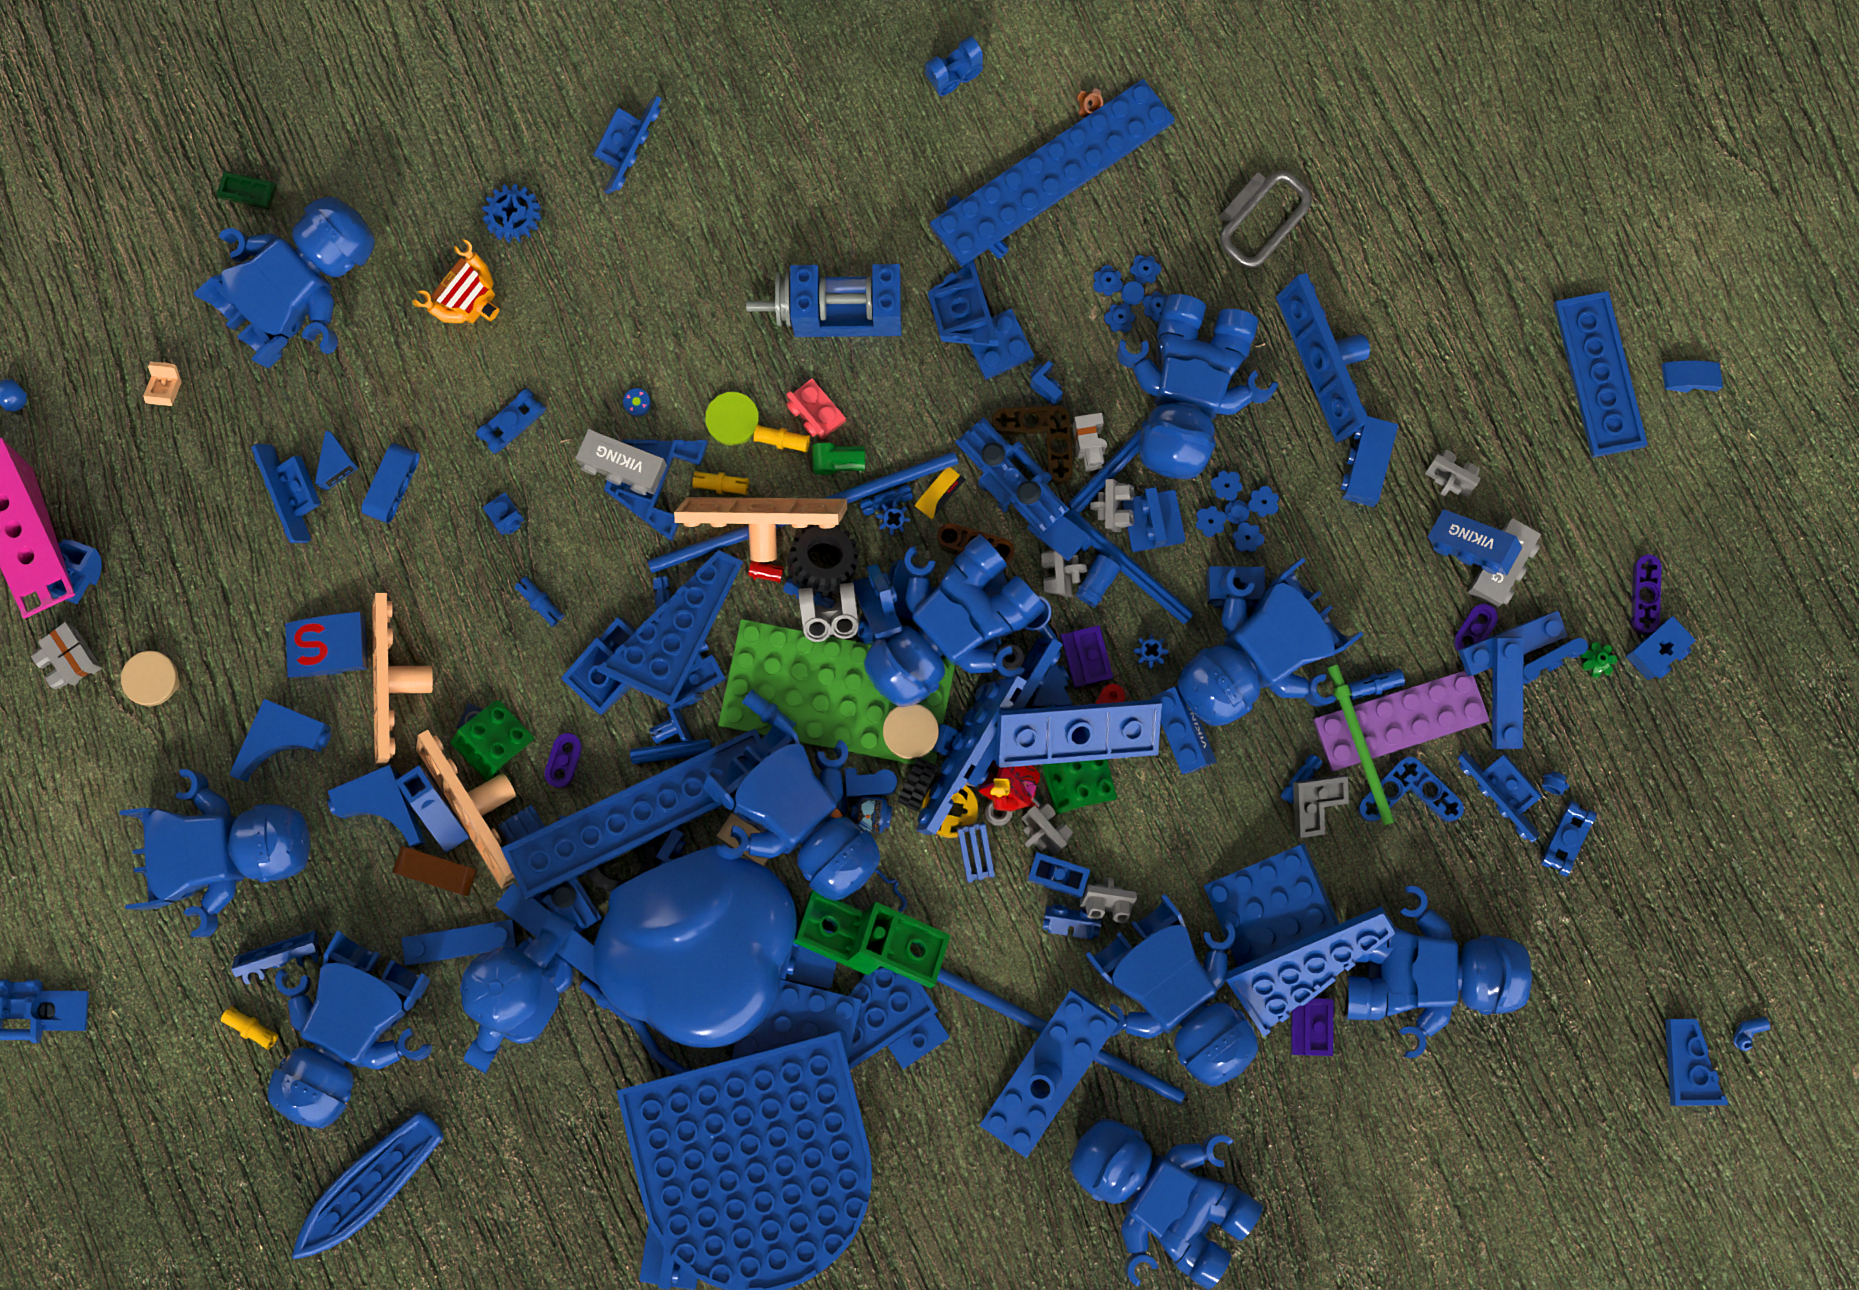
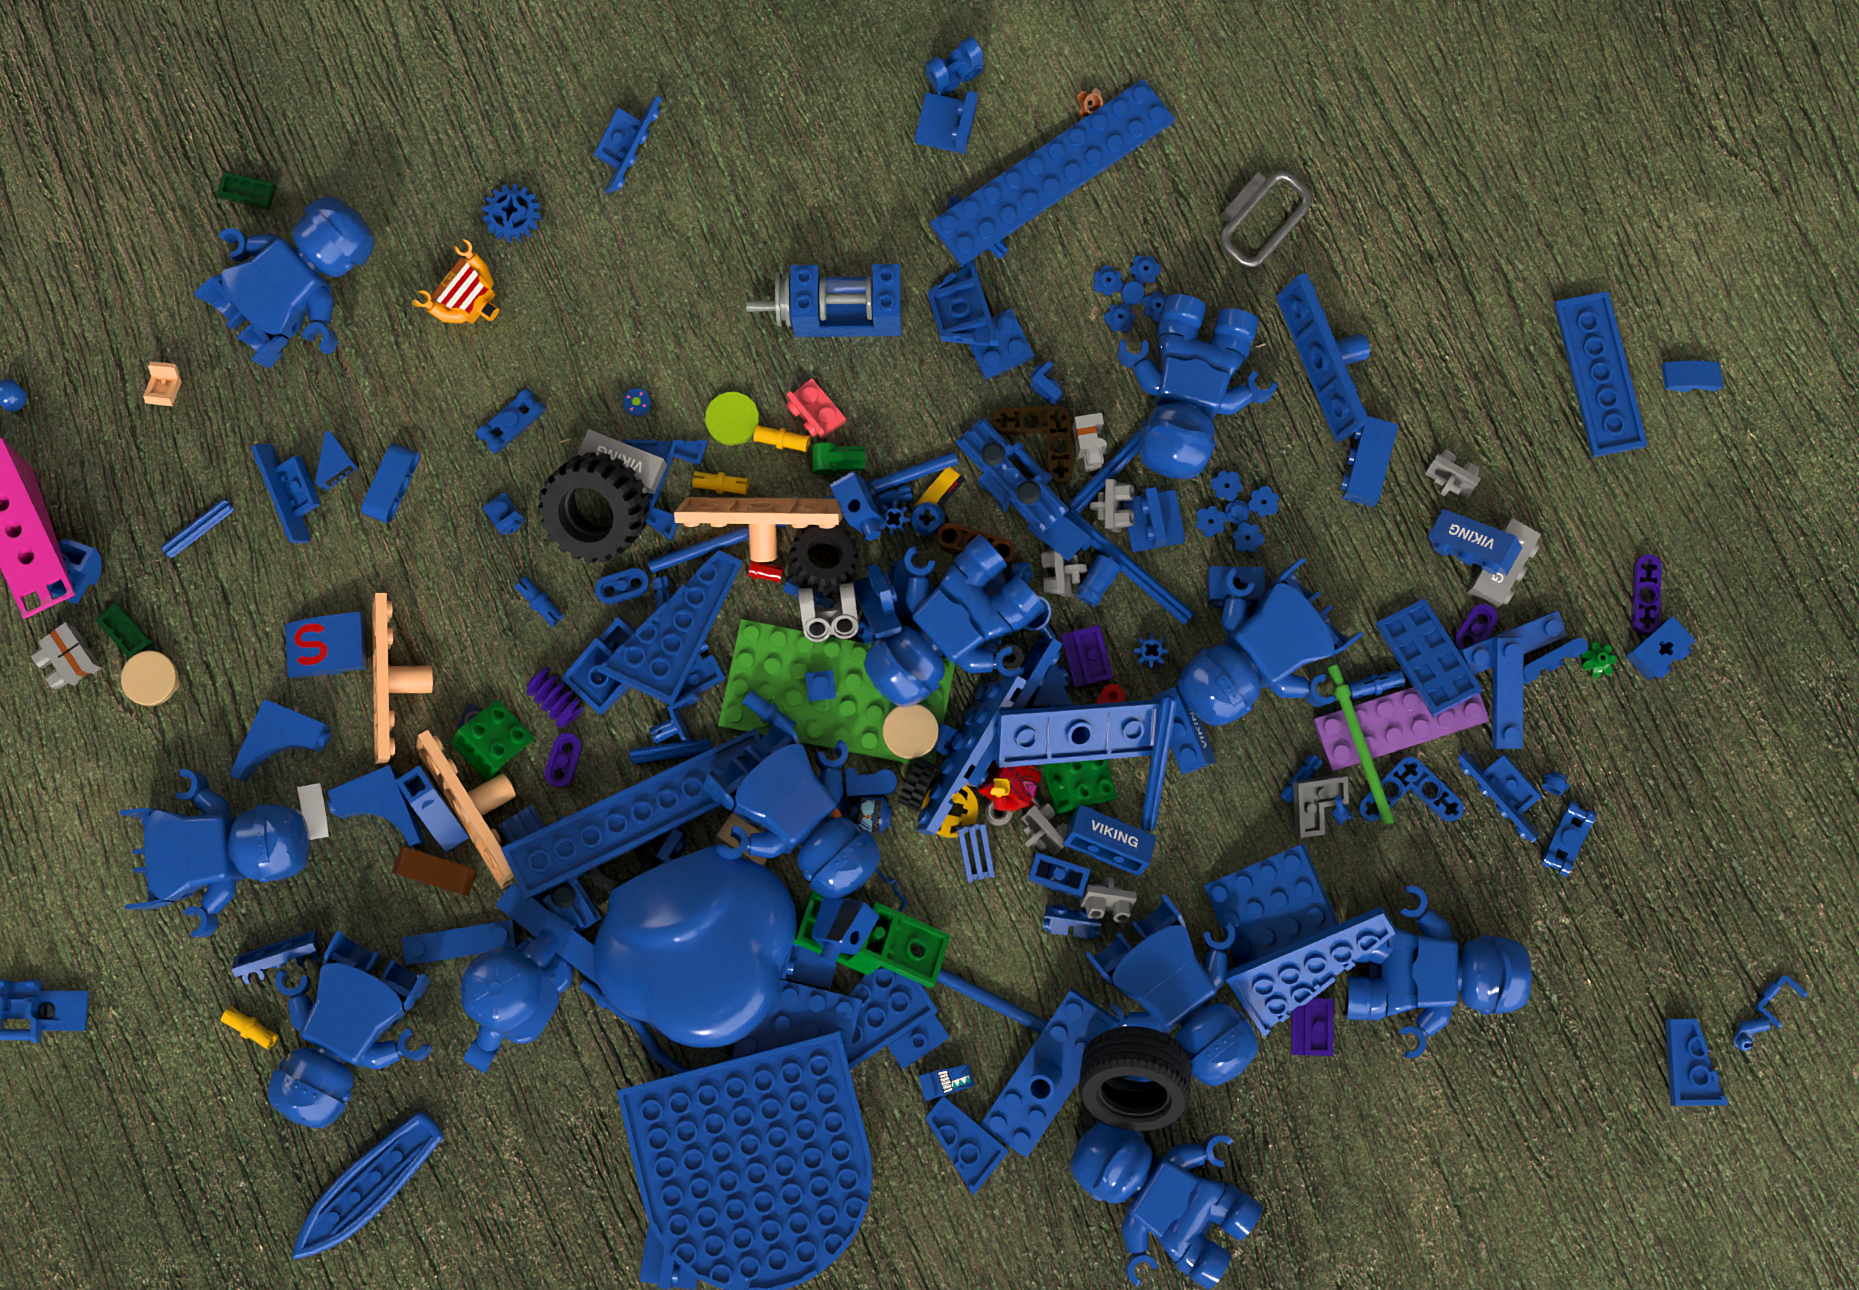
(123, 630): none -> dark green plate
(197, 528): none -> blue axle
(313, 810): none -> white sticker
(553, 698): none -> dark purple piece
(572, 529): none -> black tyre
(623, 586): none -> blue plate
(820, 686): none -> blue plate
(842, 927): none -> blue torso
(859, 504): none -> blue torso
(921, 510): none -> blue piece
(946, 1081): none -> blue leg
(947, 122): none -> blue bracket
(966, 1143): none -> blue wing
(1022, 570): none -> blue plate
(1109, 840): none -> blue brick
(1135, 1053): none -> black tyre
(1158, 762): none -> blue axle
(1341, 812): none -> blue hand
(1428, 657): none -> blue plate
(1770, 991): none -> blue piece

